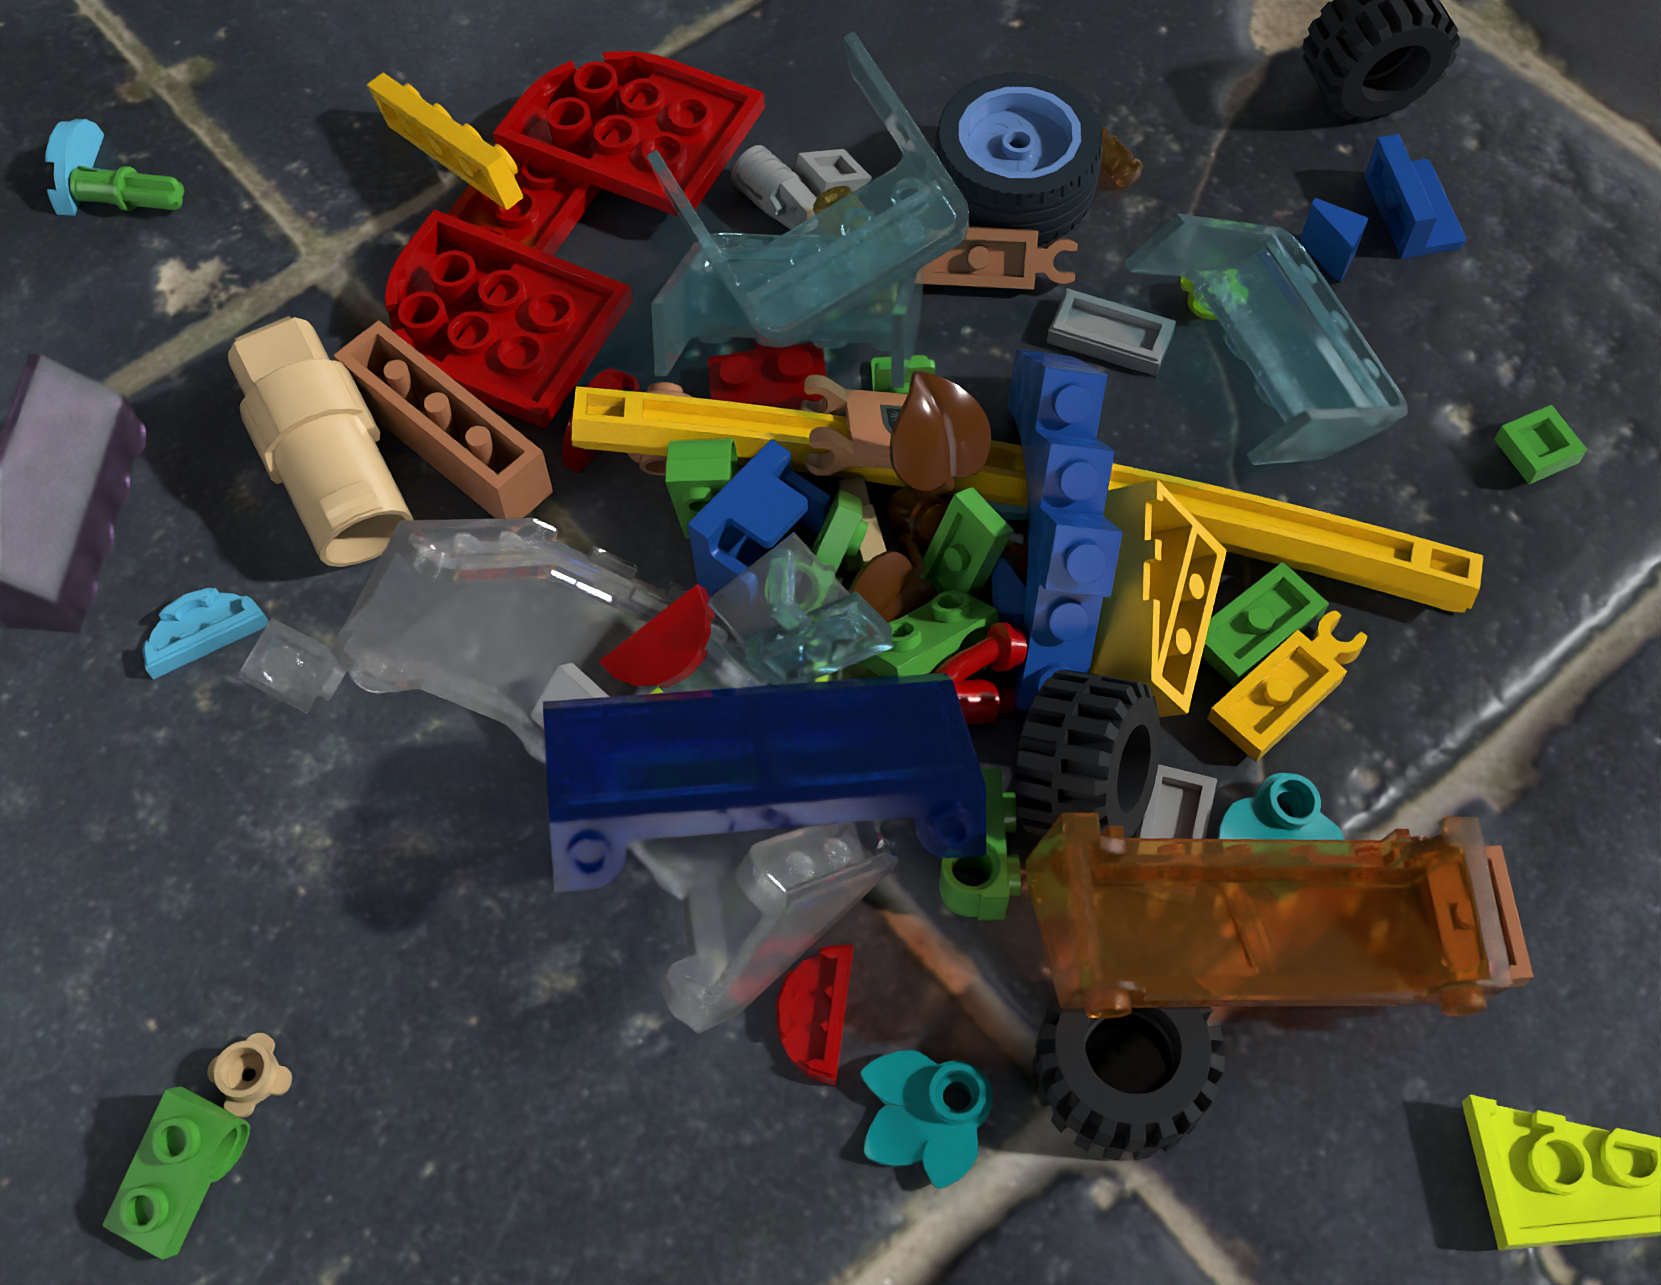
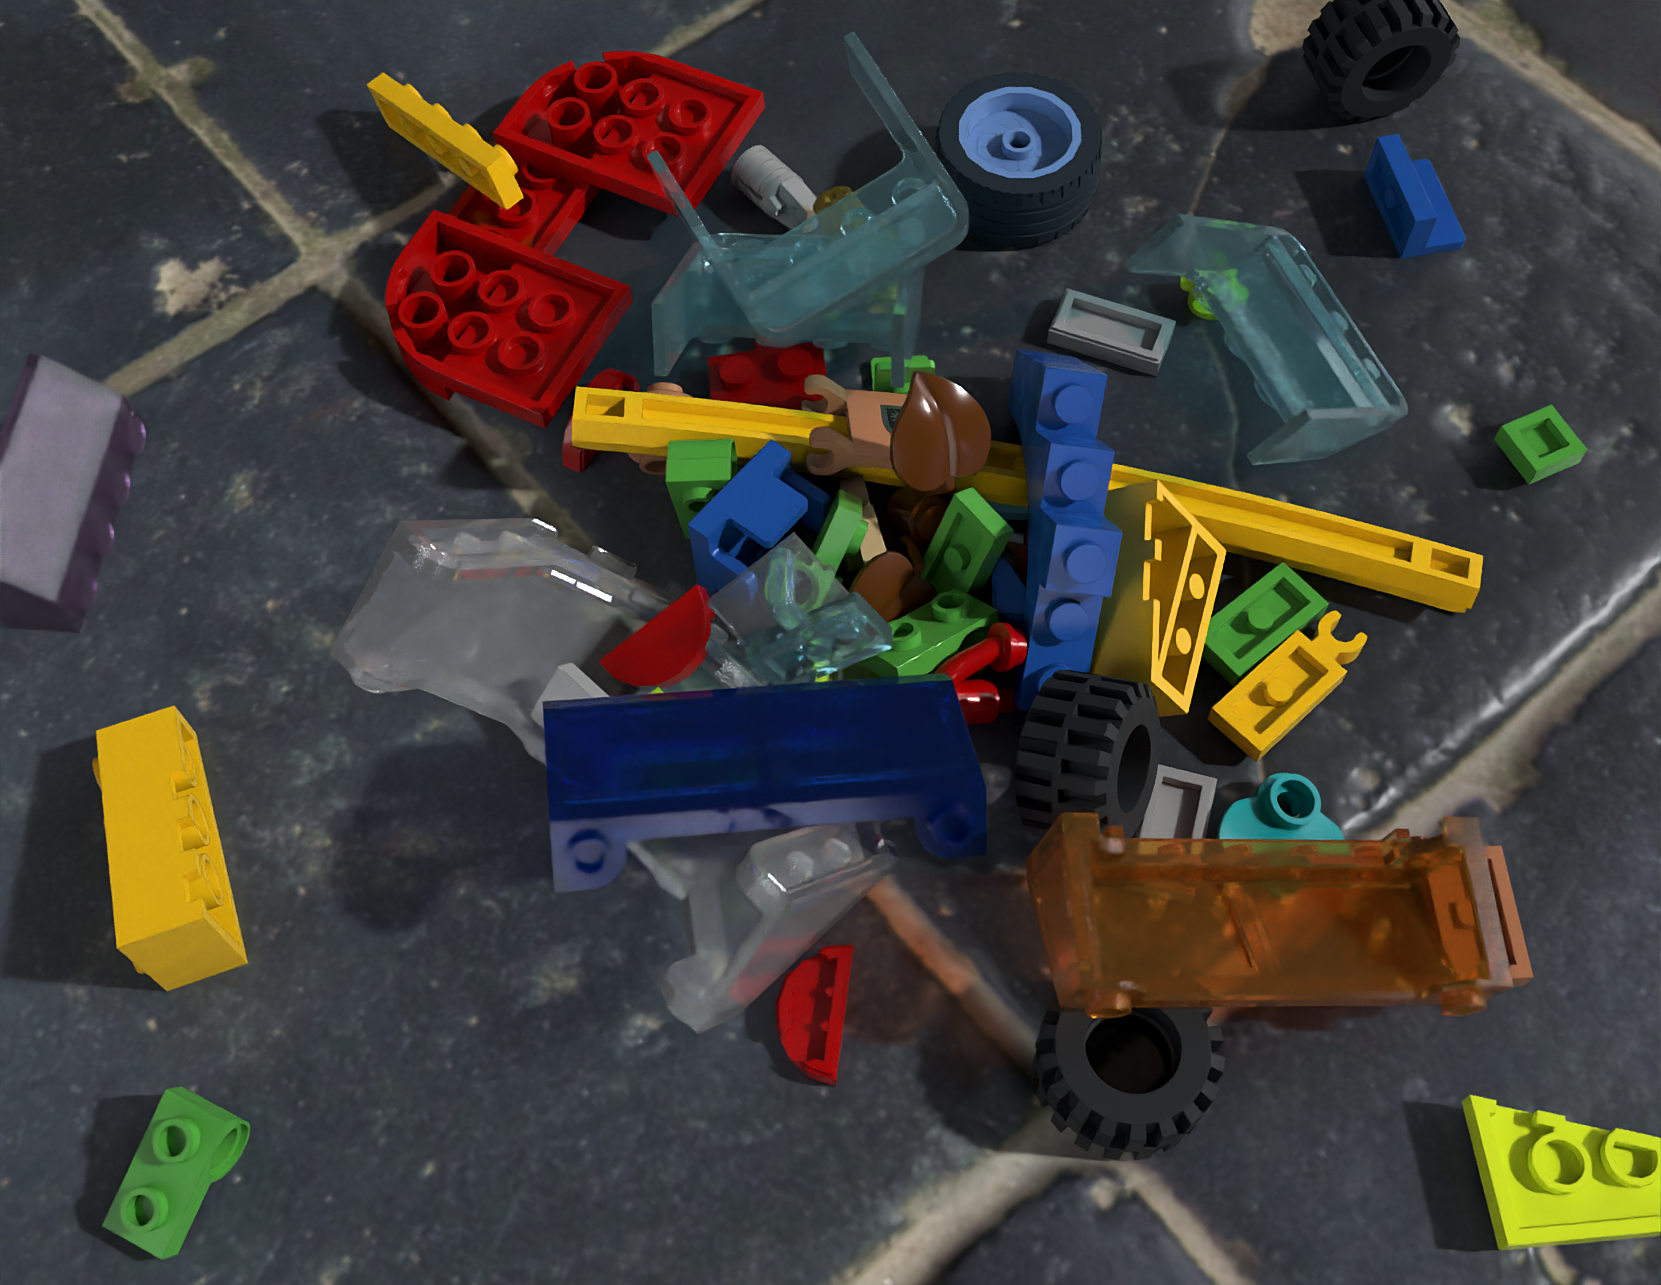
(68, 147): medium azure tile -> none
(126, 188): bright green axle -> none
(165, 852): none -> yellow wedge
(197, 626): medium azure tile -> none
(230, 1066): tan plate -> none
(292, 667): clear bracket -> none
(317, 440): tan piece -> none
(446, 424): nougat brick -> none
(830, 169): light grey plate -> none
(917, 1121): teal plate -> none
(999, 260): nougat plate -> none
(1002, 870): bright green plate -> none
(1117, 161): clear orange piece -> none
(1332, 236): blue slope -> none

